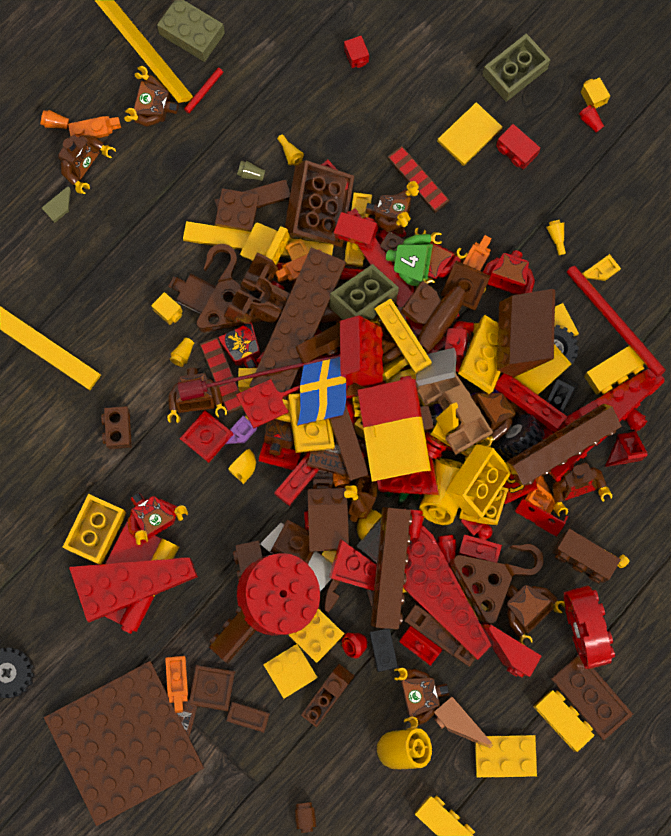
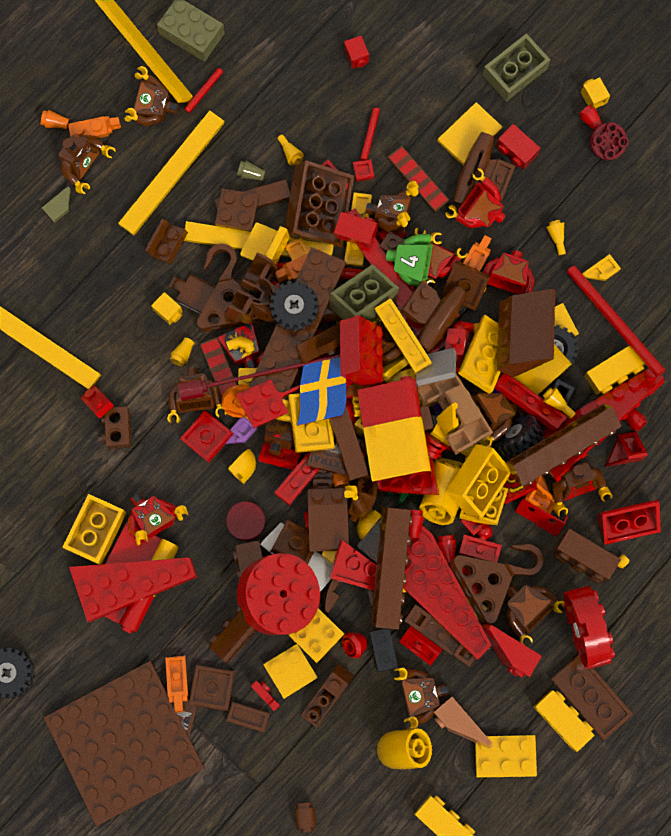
(97, 401): none -> red plate
(166, 242): none -> reddish brown bracket
(171, 173): none -> yellow tile
(231, 403): none -> orange tile
(242, 342): none -> yellow arm
(245, 521): none -> dark red tile
(262, 689): none -> red plate
(295, 315): none -> black wheel
(363, 170): none -> red tile
(370, 133): none -> red bar
(479, 157): none -> reddish brown plate
(480, 206): none -> red torso
(554, 398): none -> yellow cone
(608, 141): none -> dark red tile
(630, 522): none -> red slope

